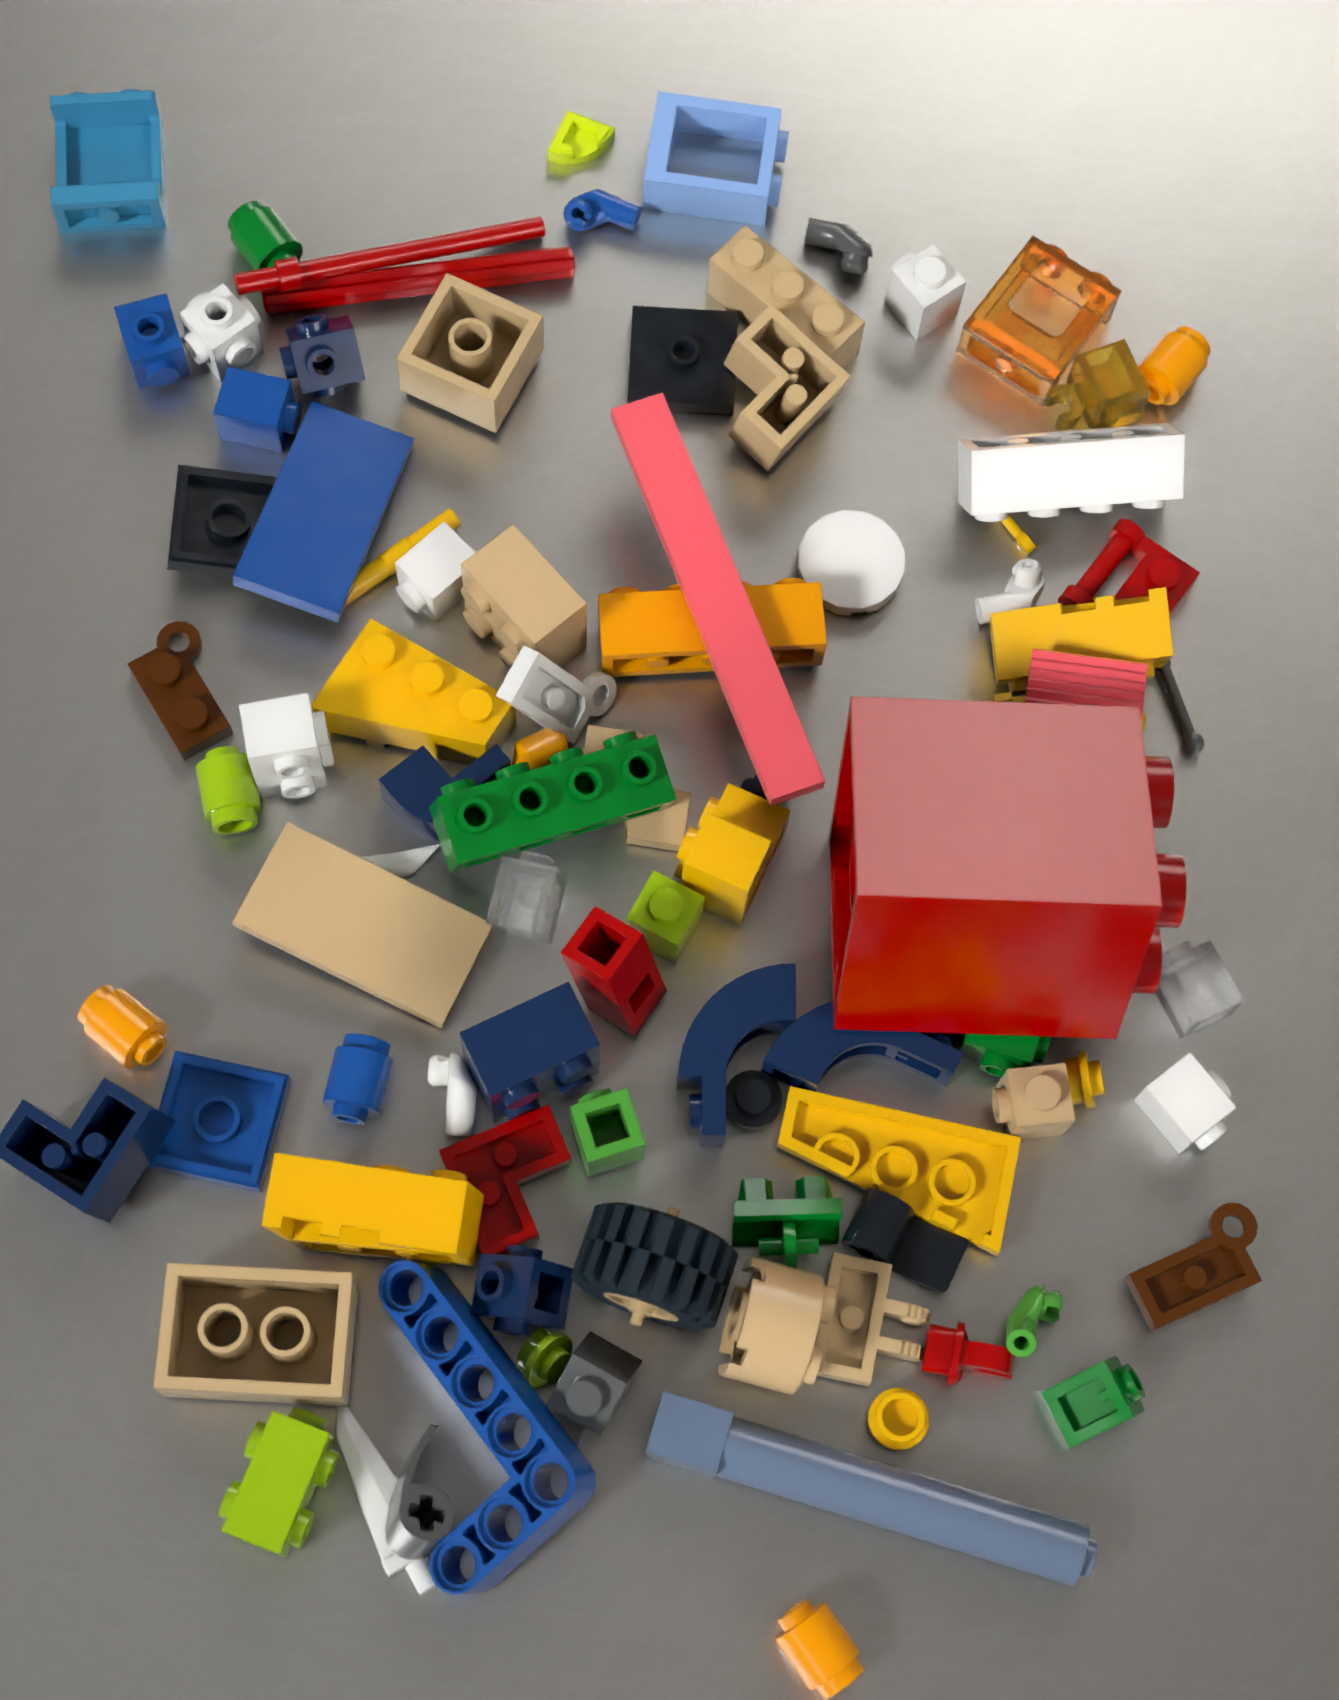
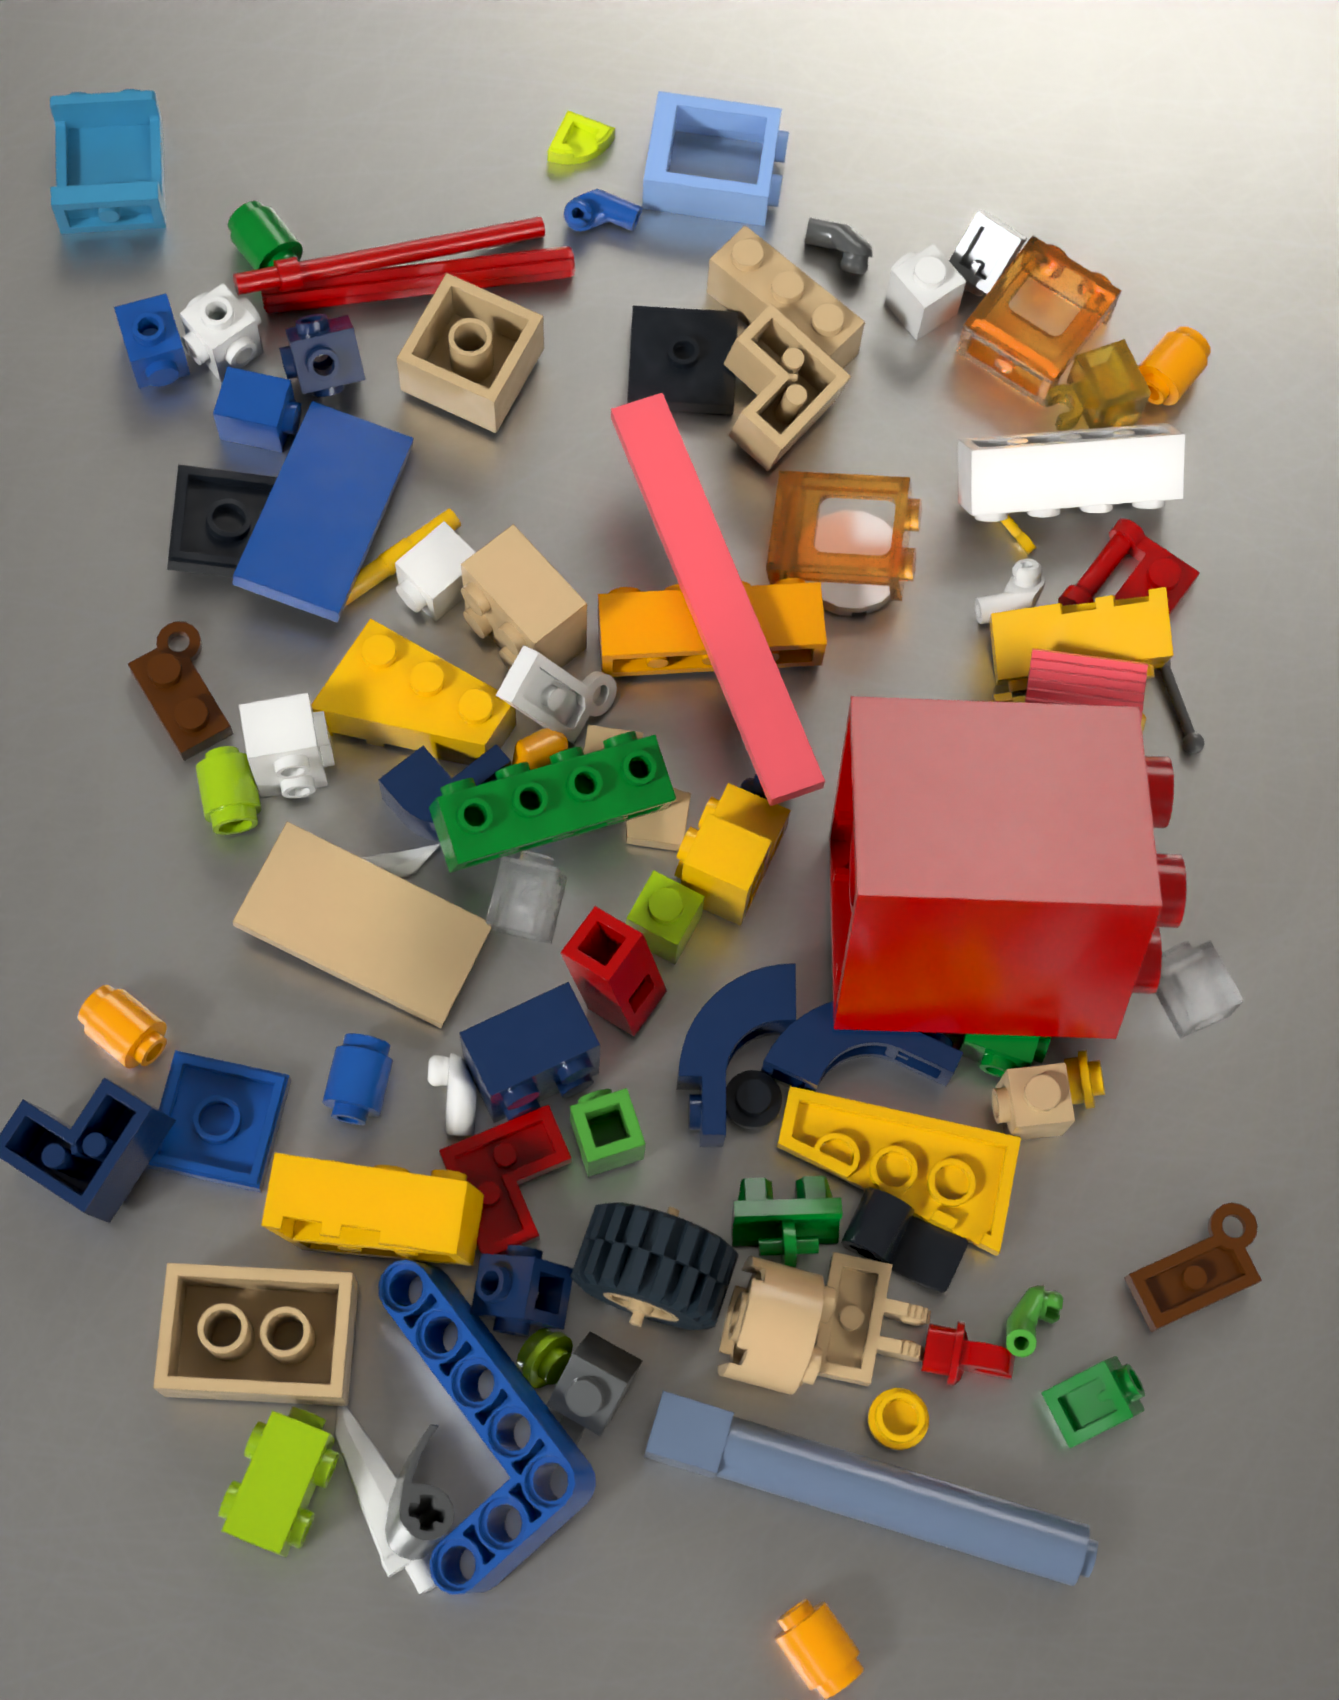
(796, 522): none -> clear orange window
(985, 252): none -> bracket
(1187, 1104): white brick -> none

